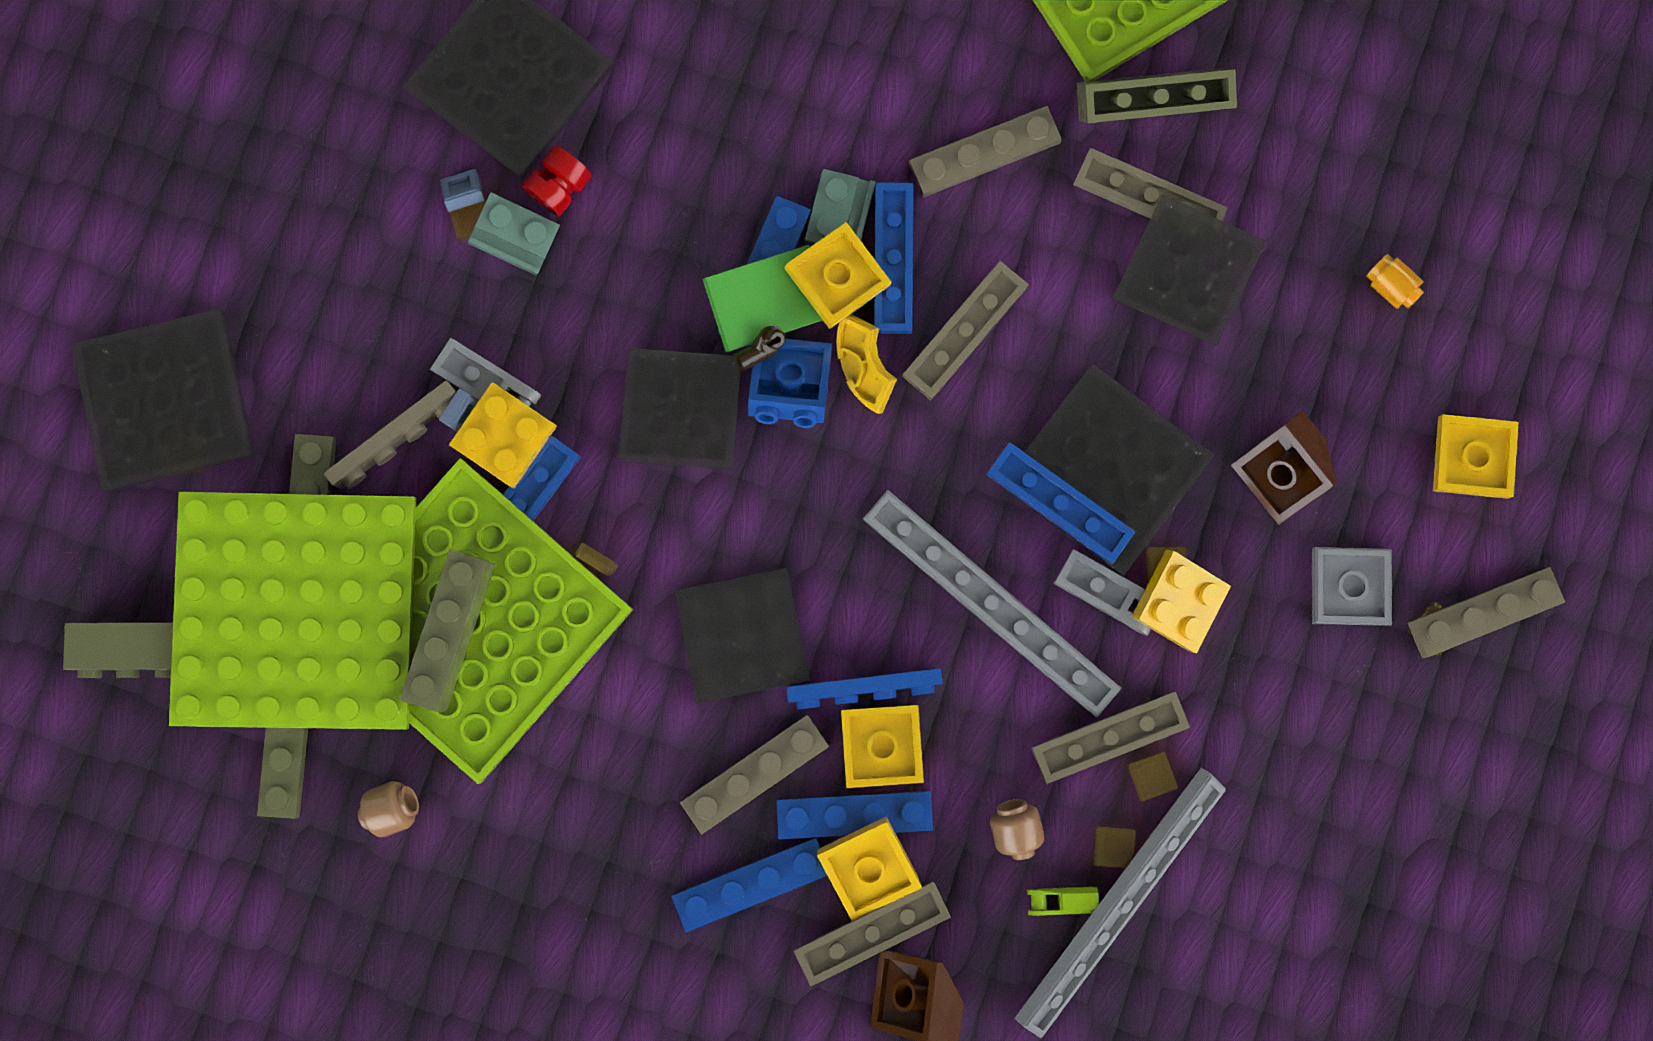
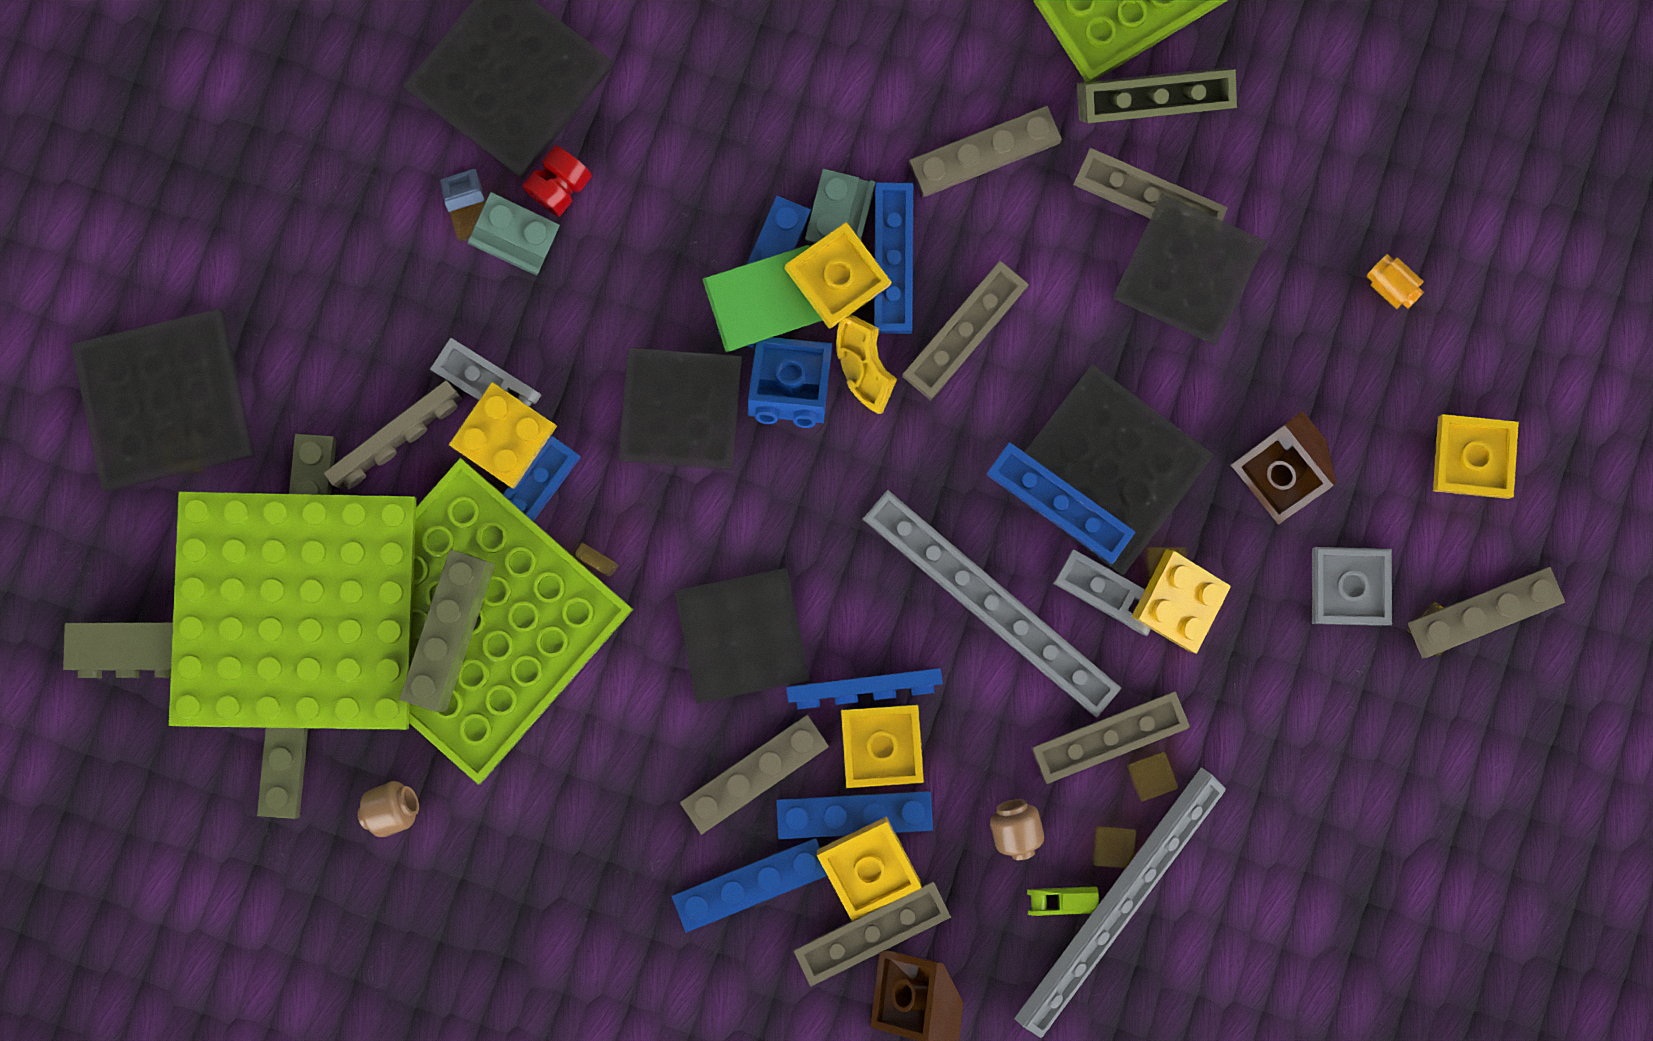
(458, 410): sand blue tile -> none
(762, 348): dark brown arm -> none

